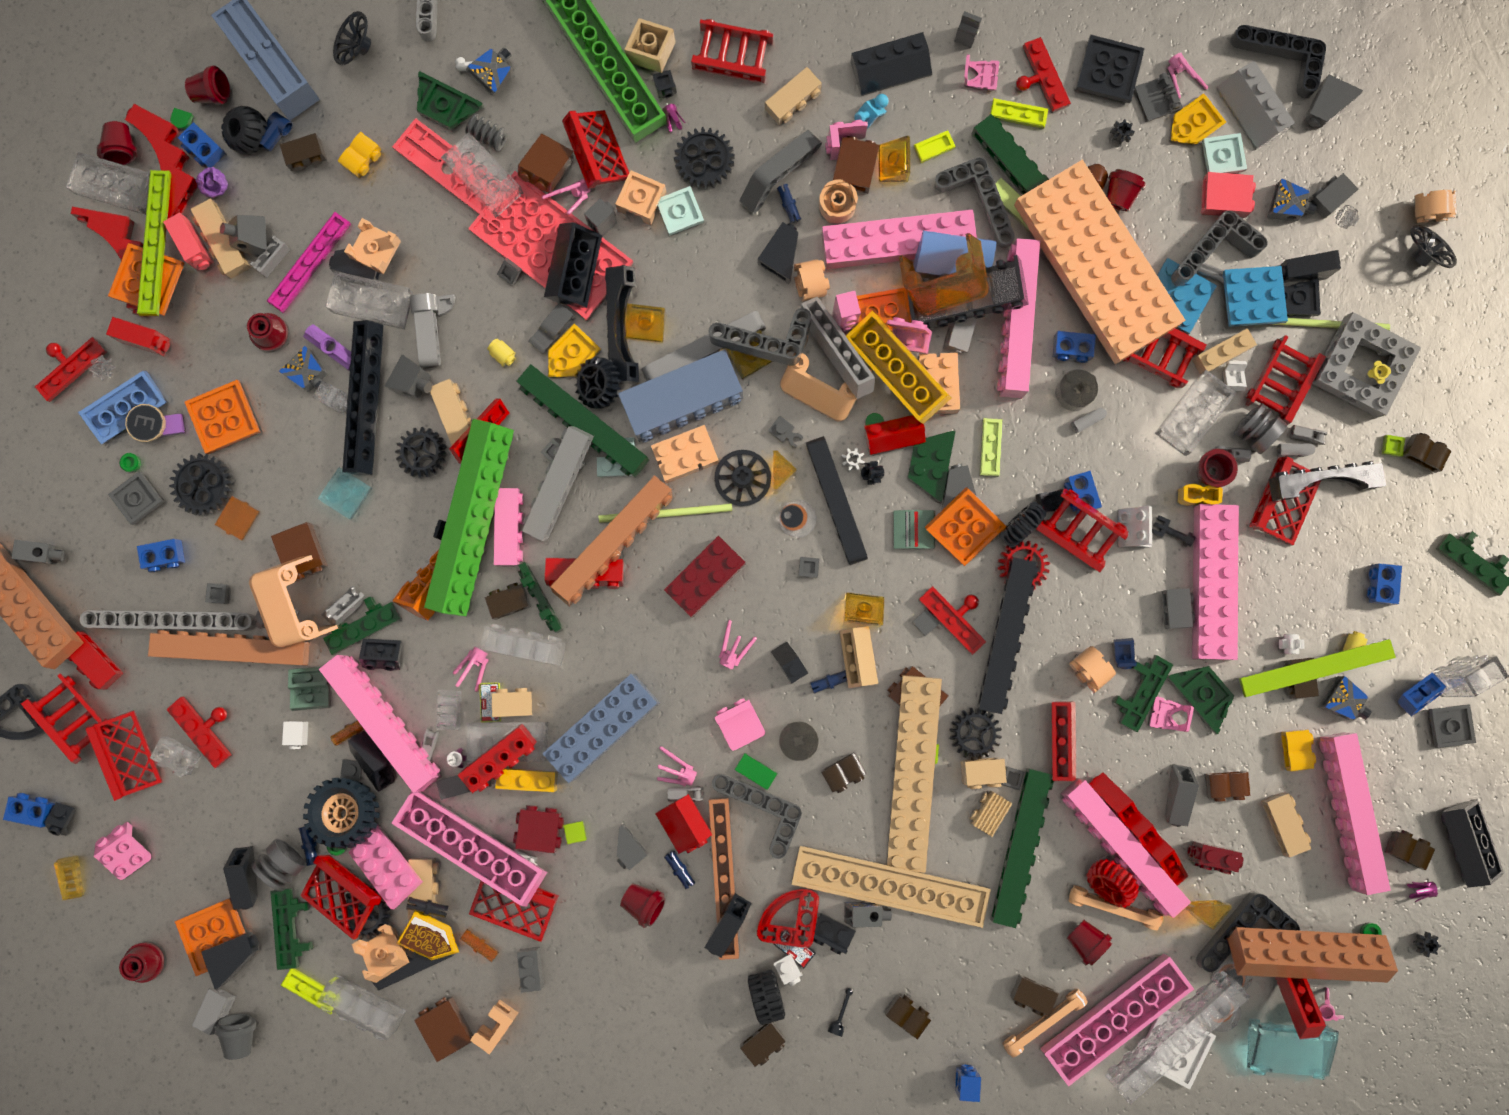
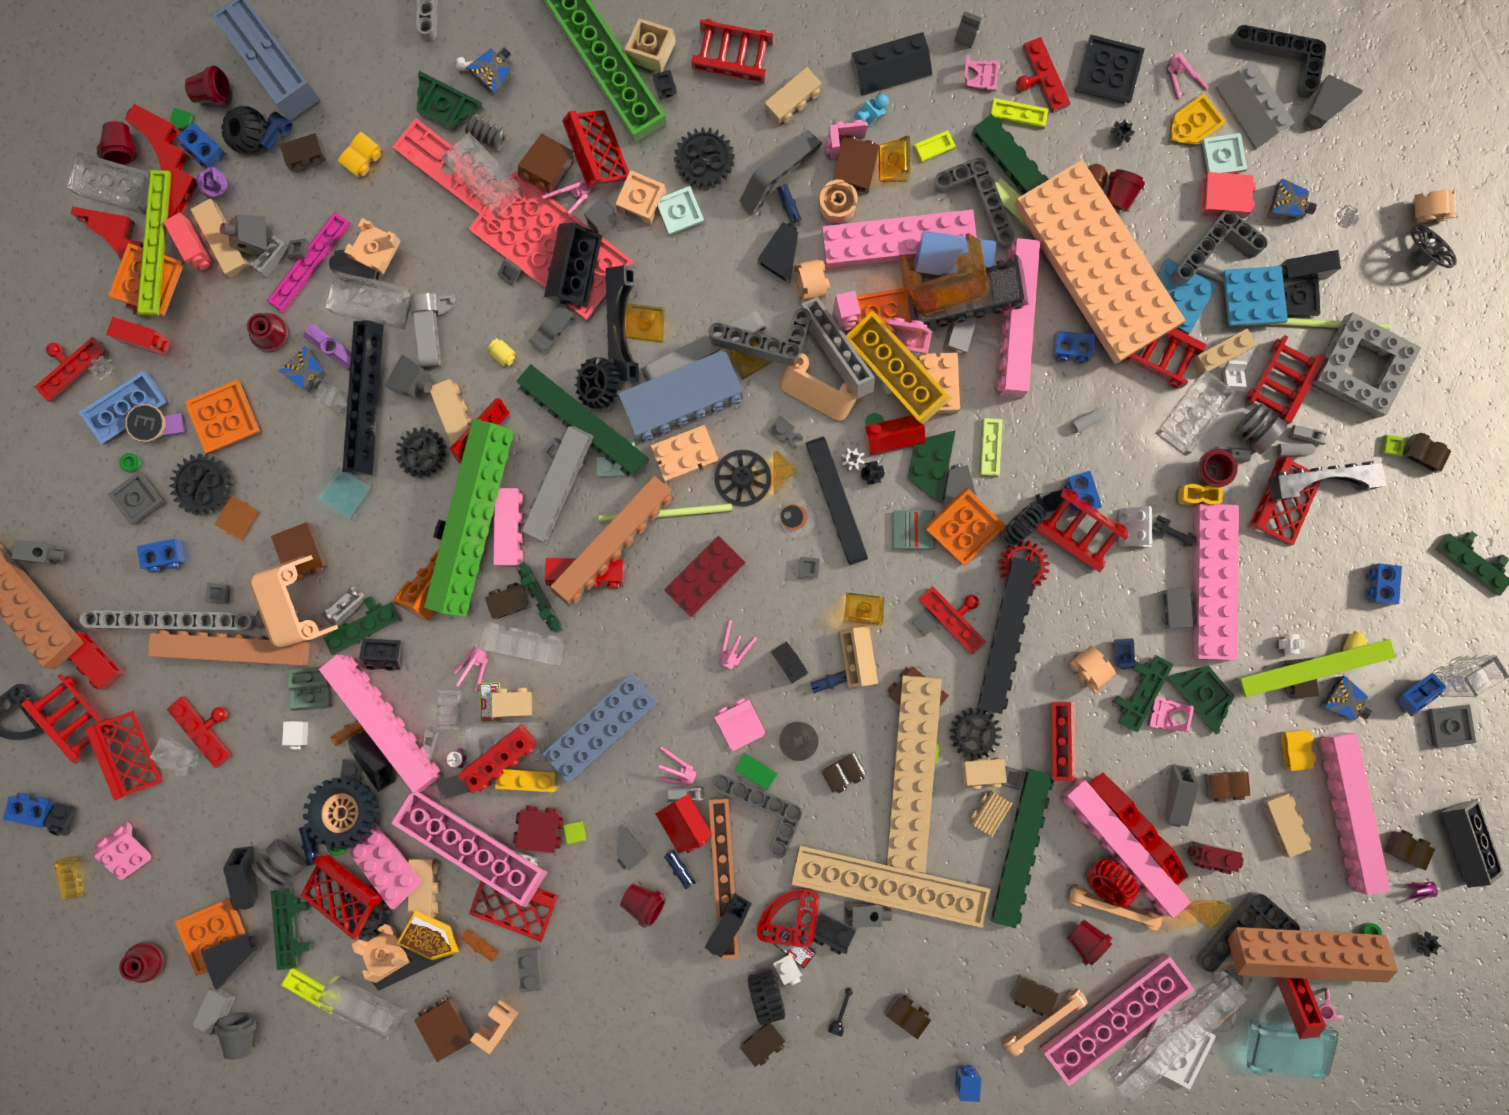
(298, 249): none -> dark grey tile
(358, 41): black wheel -> none
(427, 907): black pin -> none
(570, 352): yellow tile -> none
(671, 112): flat silver piece -> none
(1067, 394): clear smoke brick -> none
(1158, 97): dark grey hinge -> none
(1334, 195): dark grey brick -> none
(1384, 369): light yellow plate -> none

